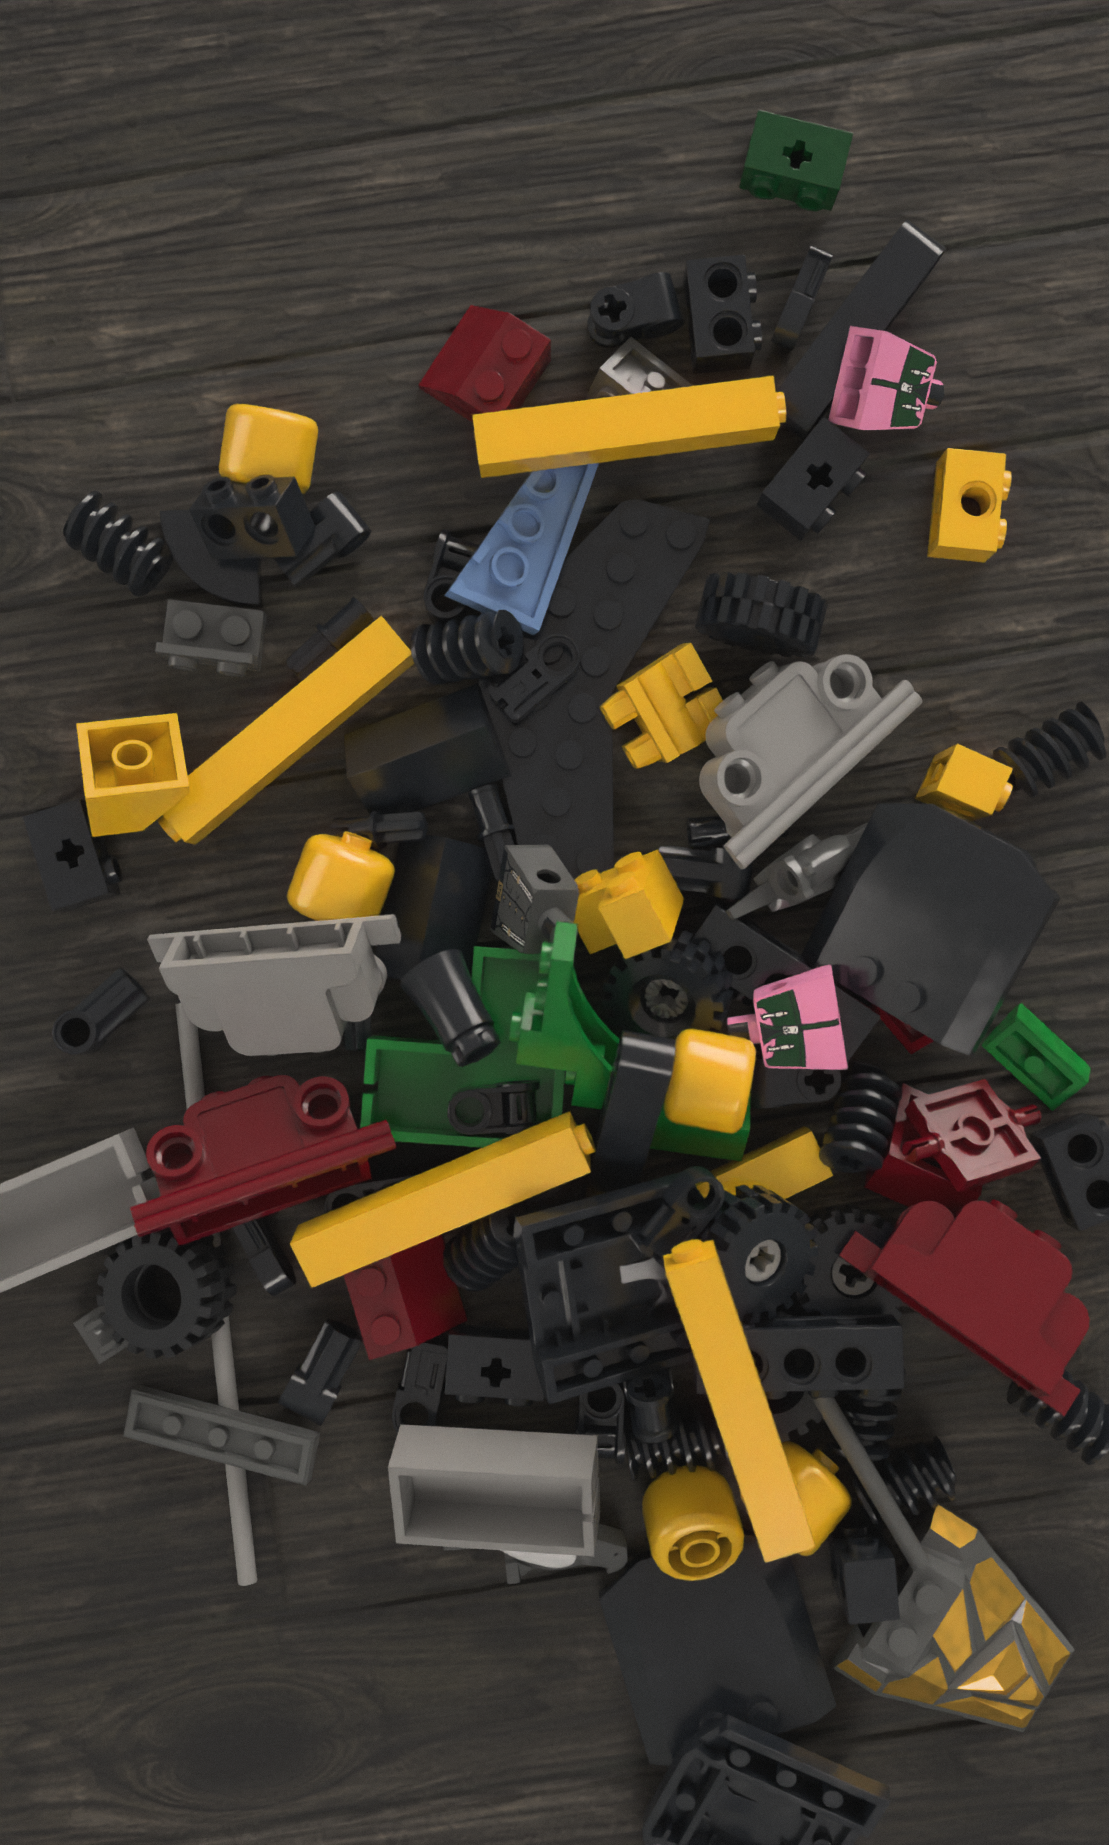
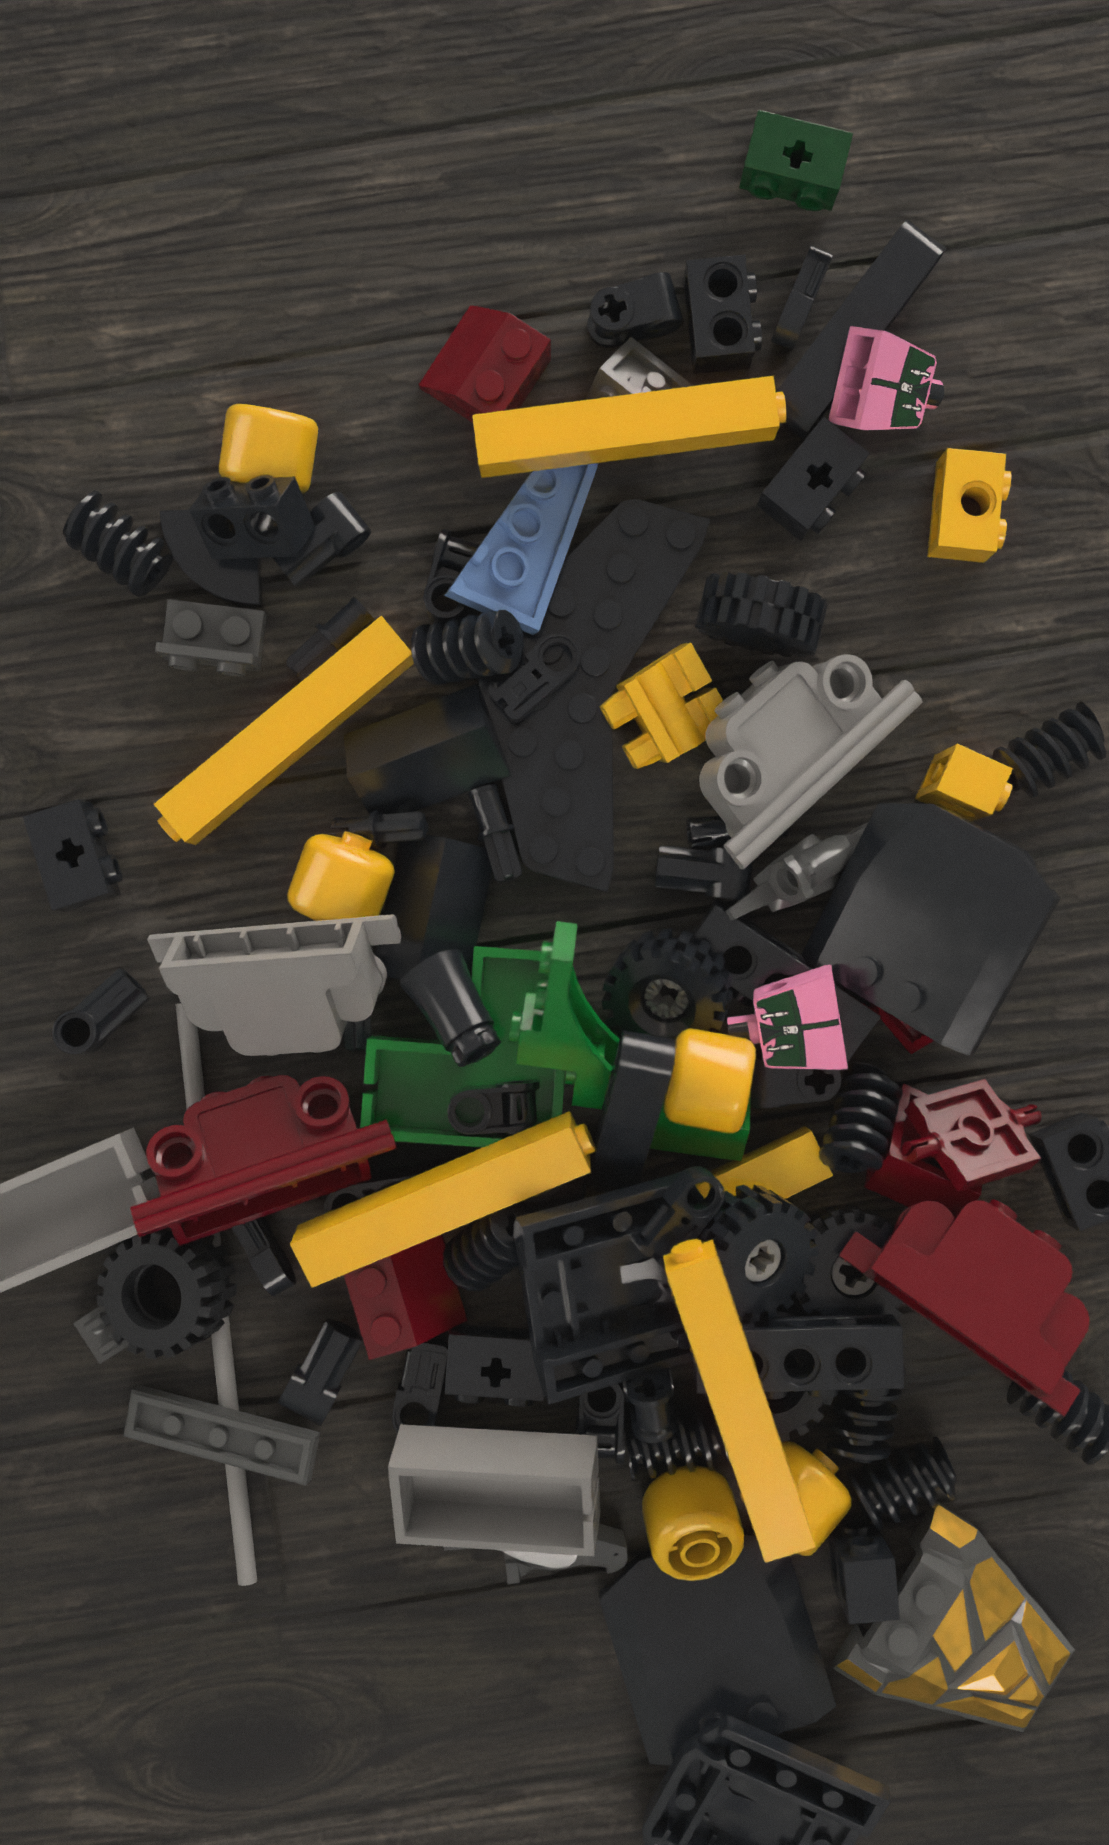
(131, 771): yellow slope -> none
(532, 896): dark grey torso -> none
(628, 905): yellow brick -> none
(872, 1482): dark grey bar -> none
(1037, 1057): green slope -> none

